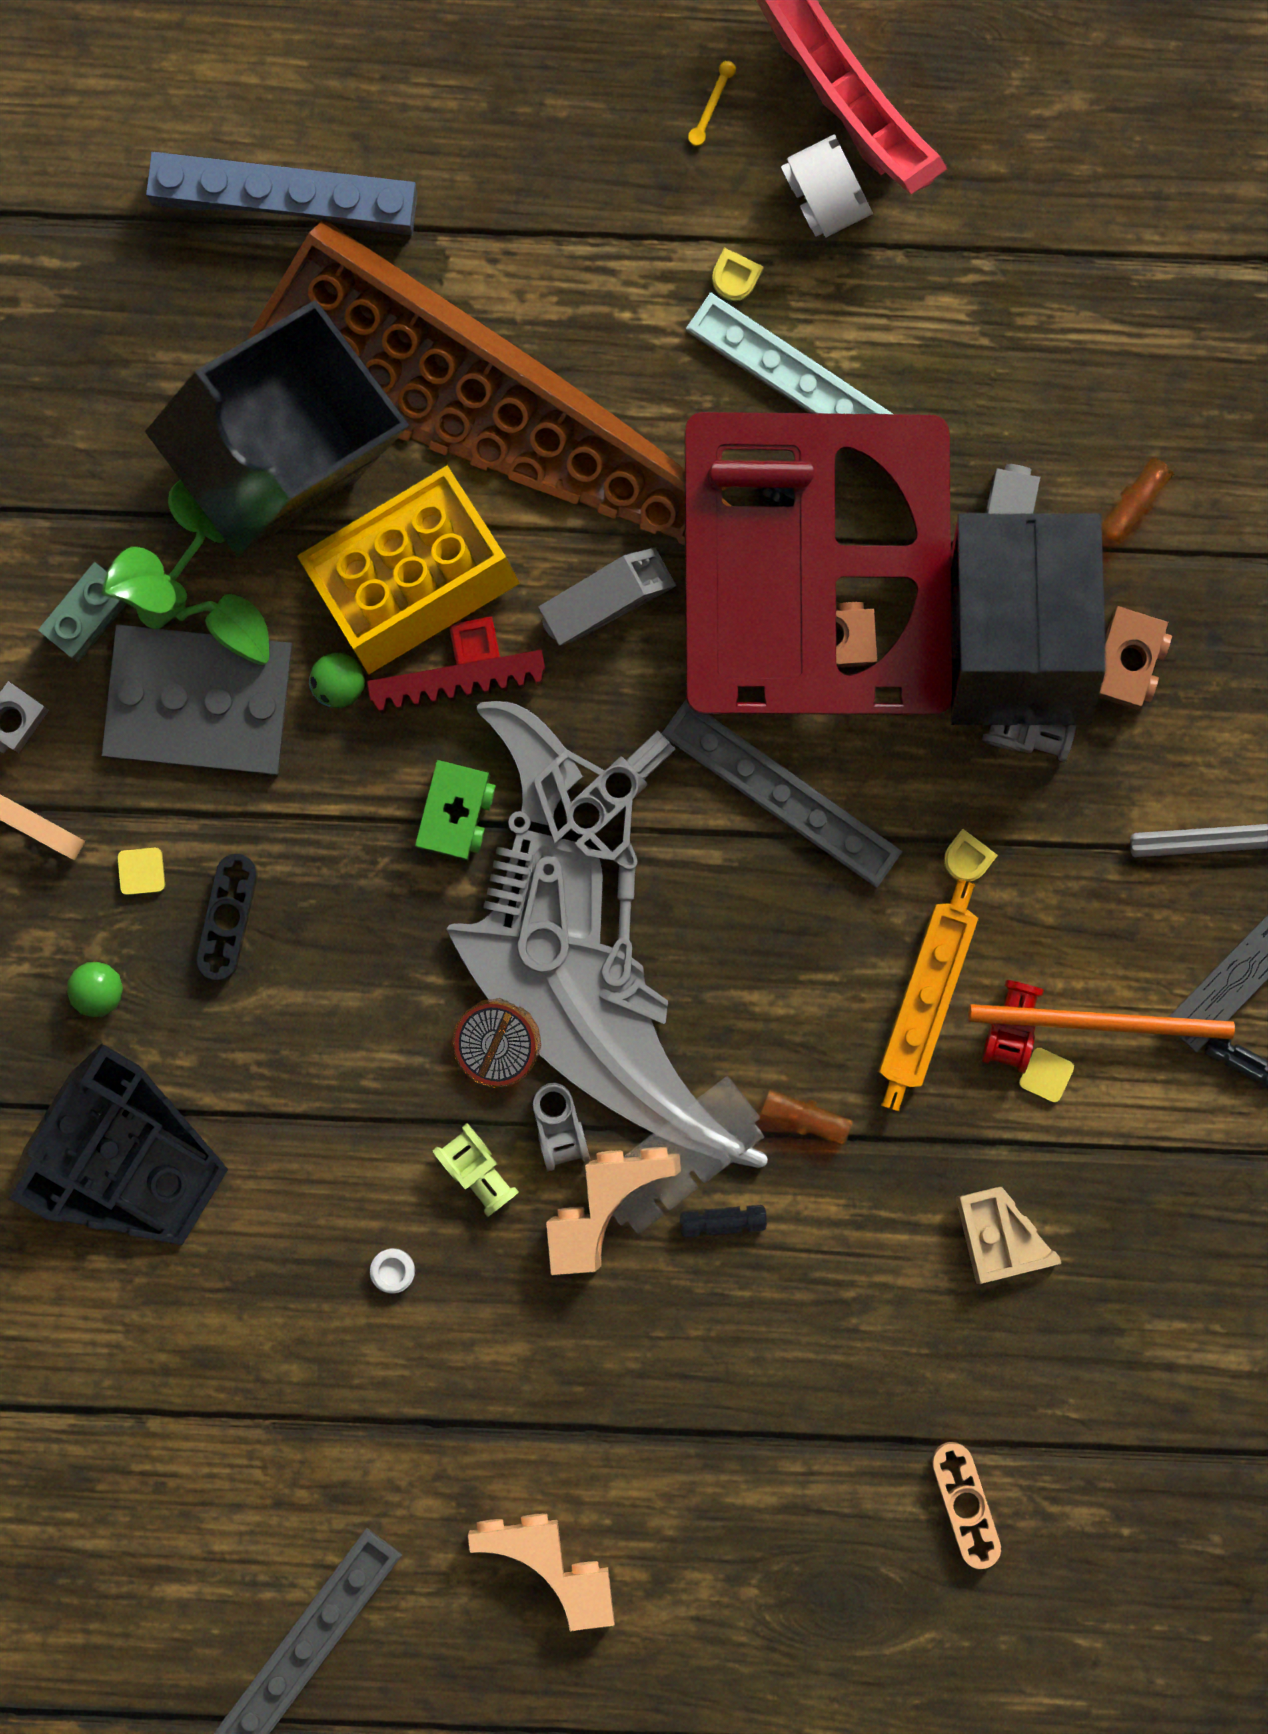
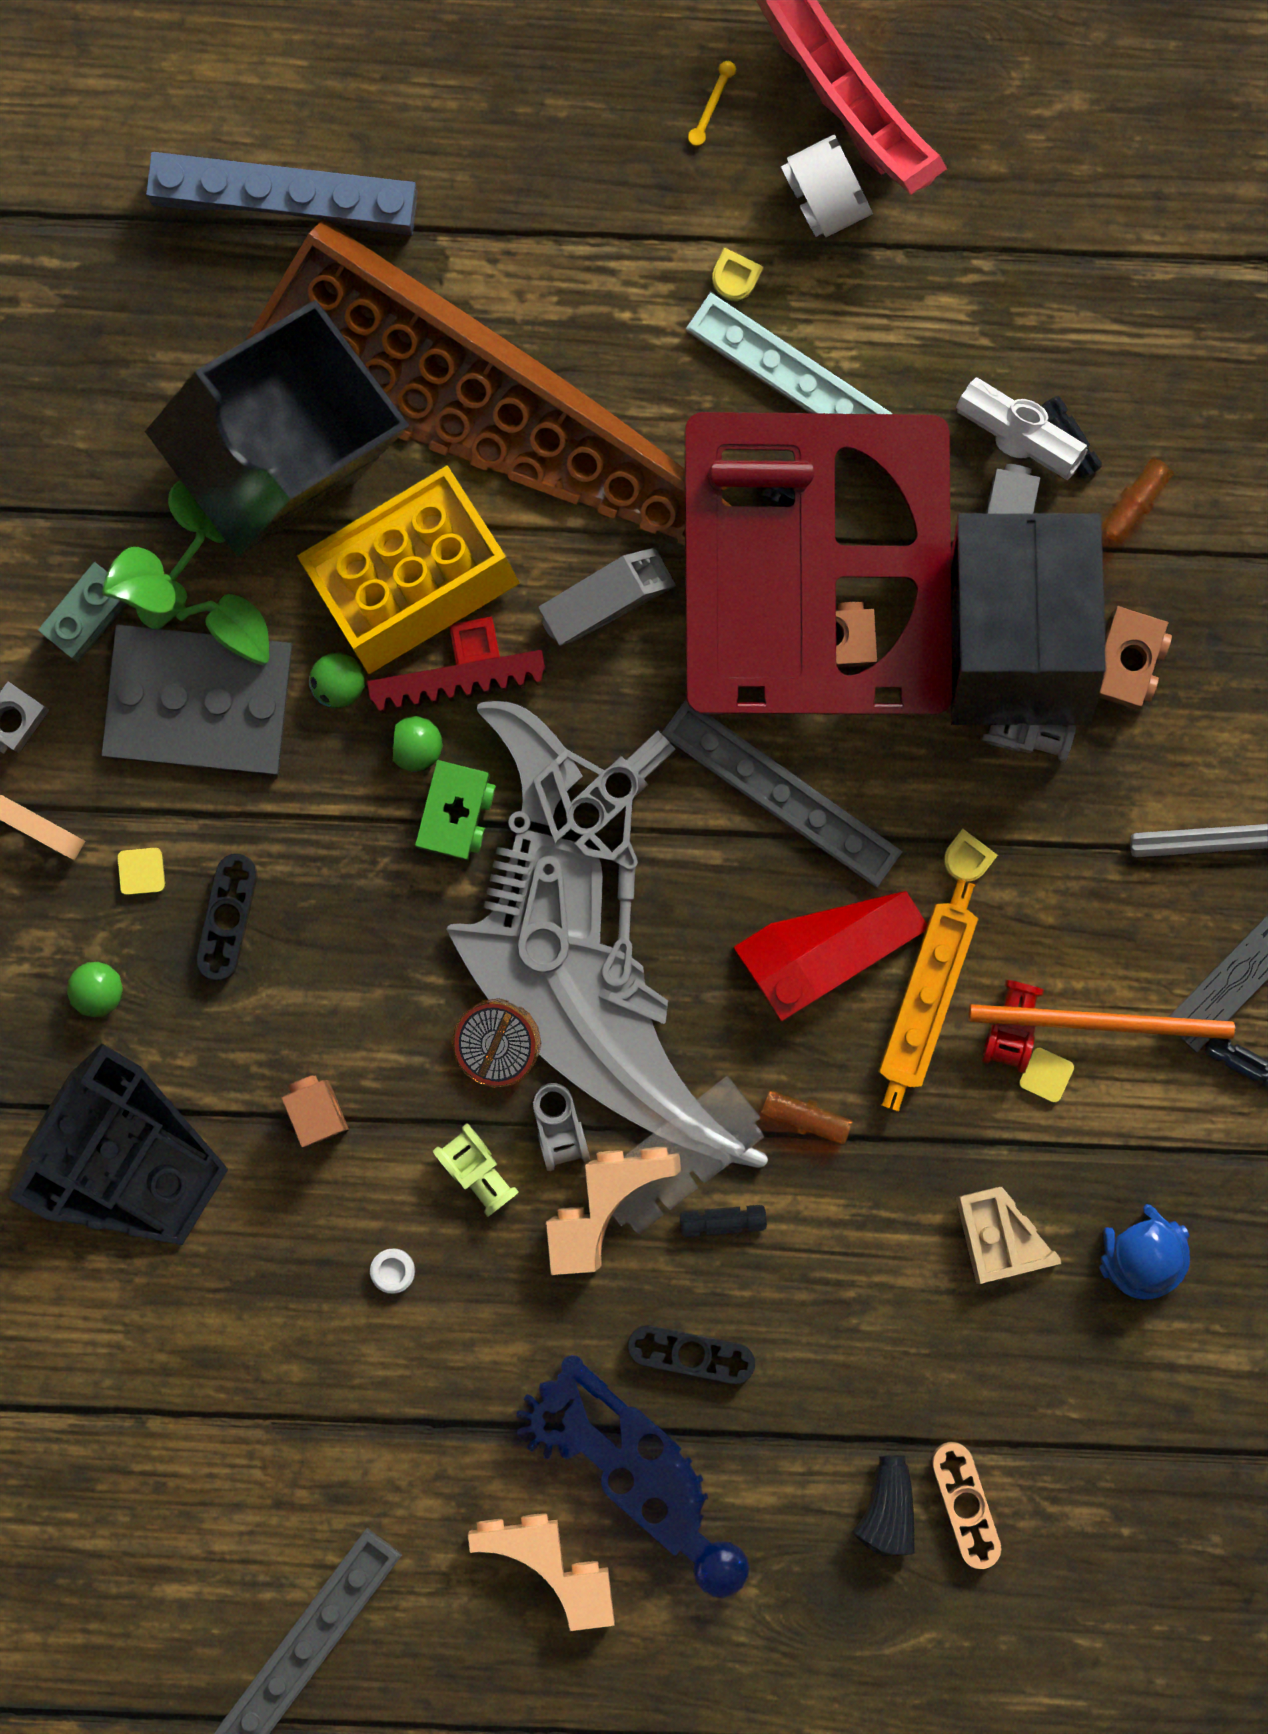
(314, 1110): none -> nougat brick
(416, 744): none -> bright green piece
(718, 1566): none -> clear blue arm
(726, 1350): none -> black beam
(818, 951): none -> red wedge
(889, 1518): none -> black piece
(1021, 428): none -> white piece
(1057, 416): none -> black axle
(1146, 1257): none -> blue helmet

